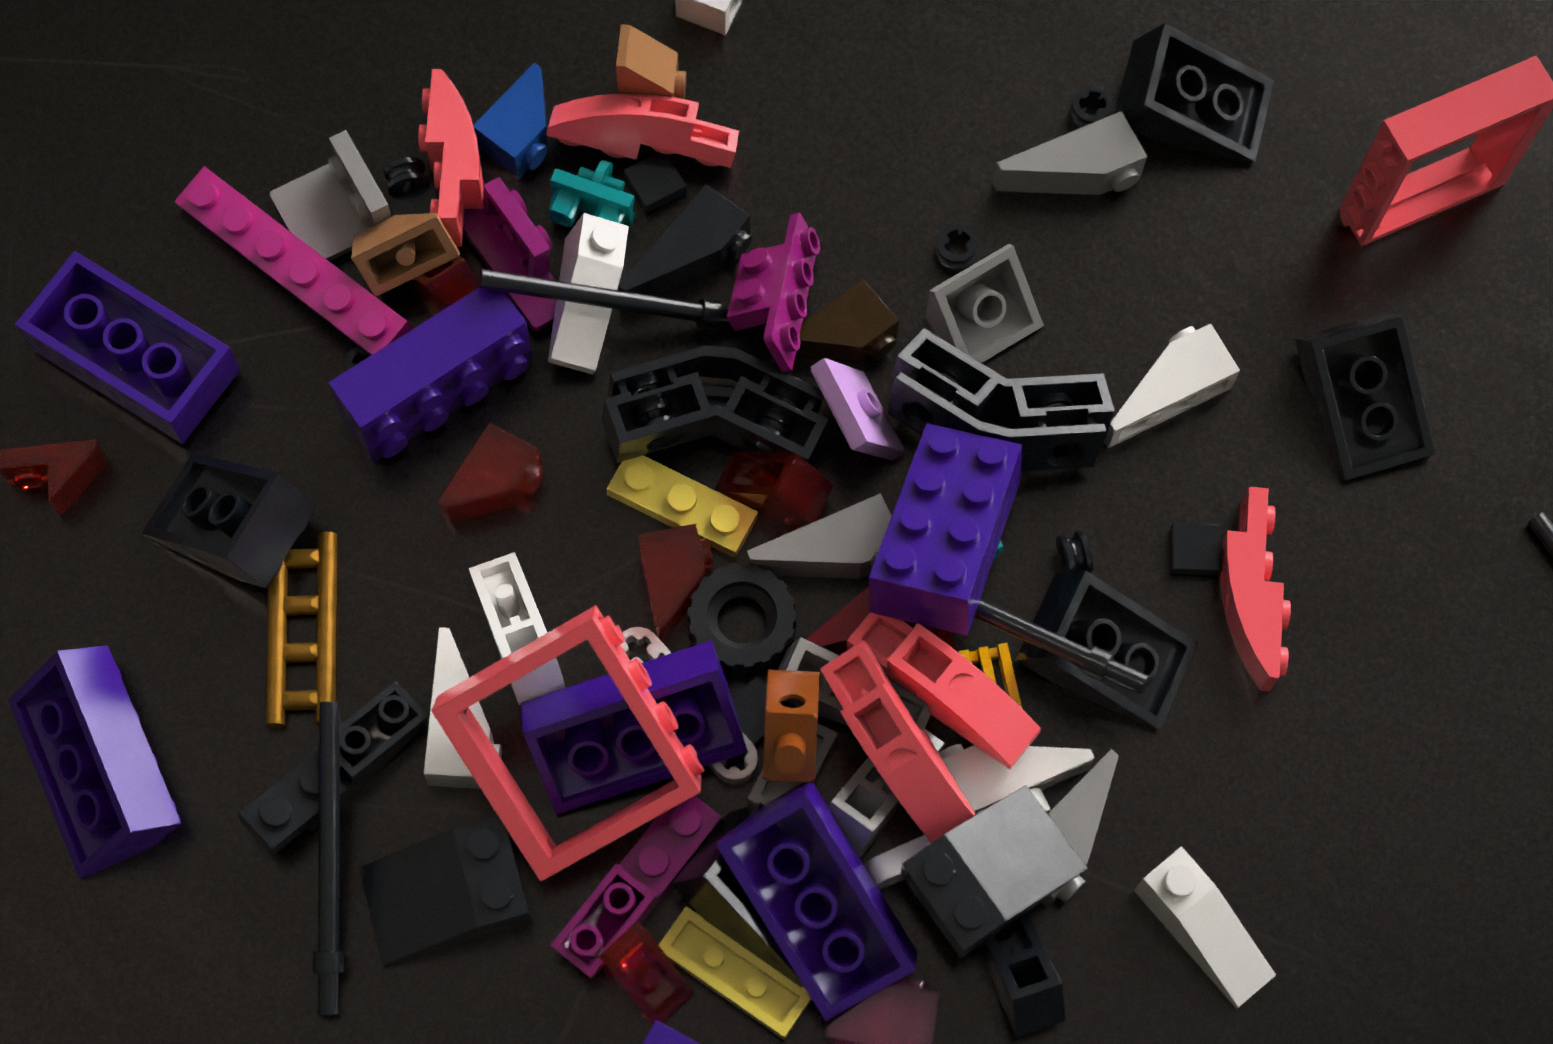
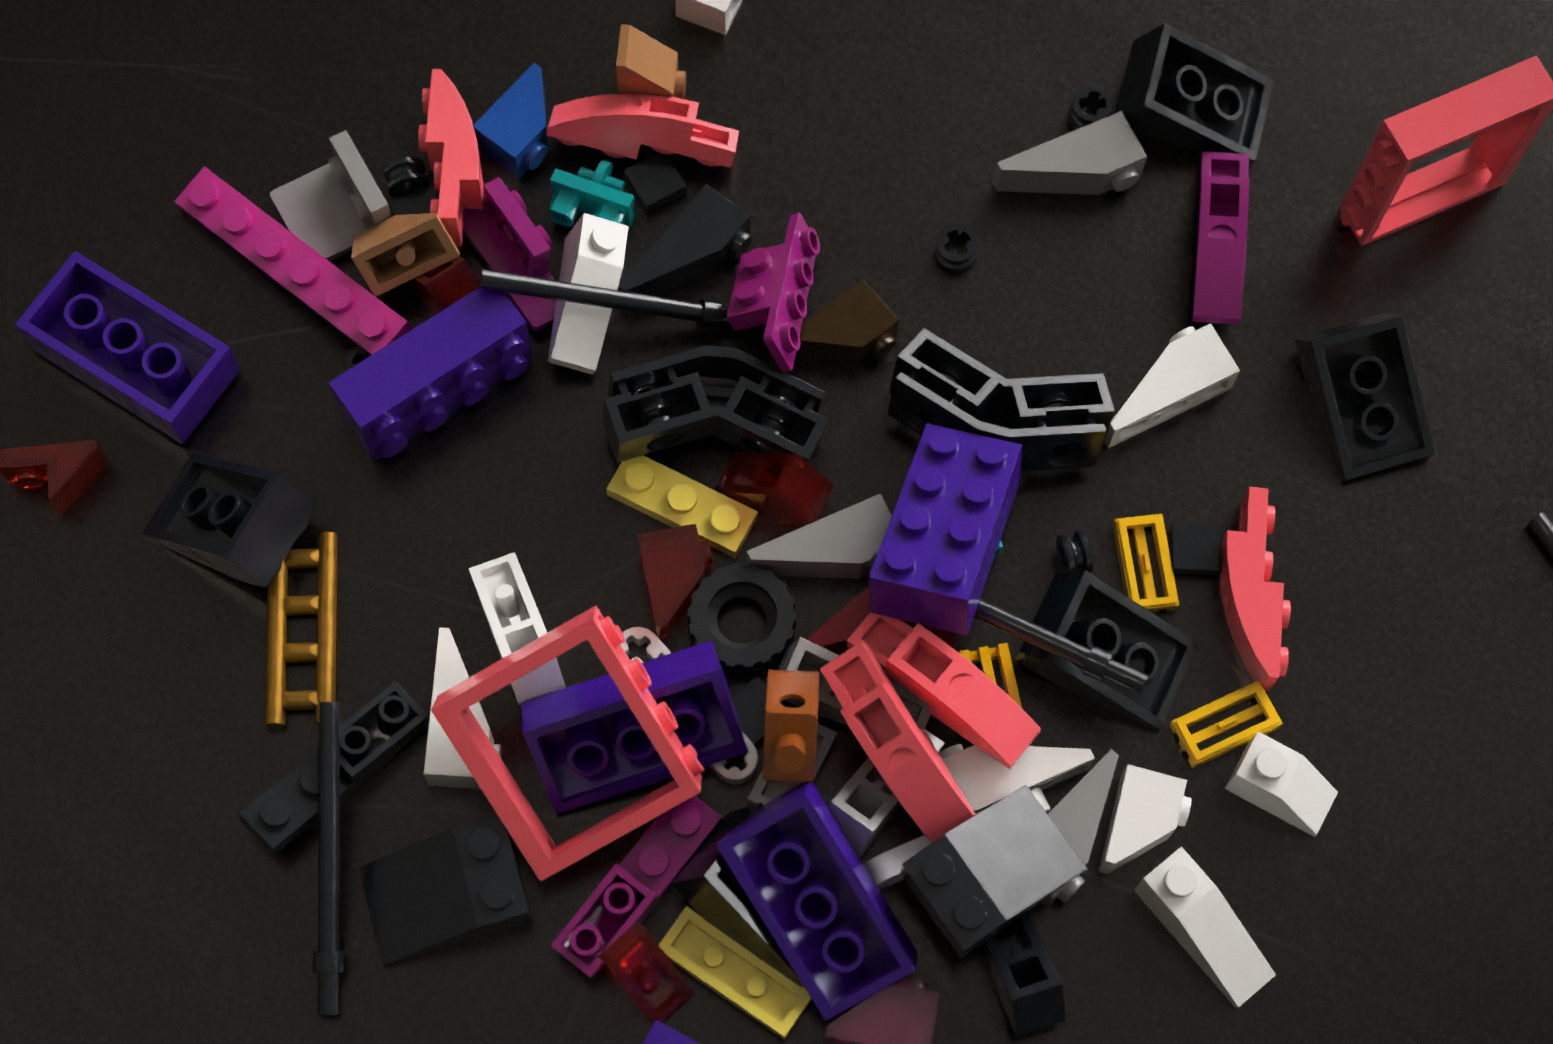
(93, 759): dark purple slope -> none
(492, 476): clear red slope -> none
(857, 409): lavender plate -> none
(984, 306): light grey slope -> none
(1137, 524): none -> yellow tile
(1143, 815): none -> white slope
(1189, 742): none -> yellow tile
(1221, 238): none -> magenta slope
(1282, 784): none -> white slope

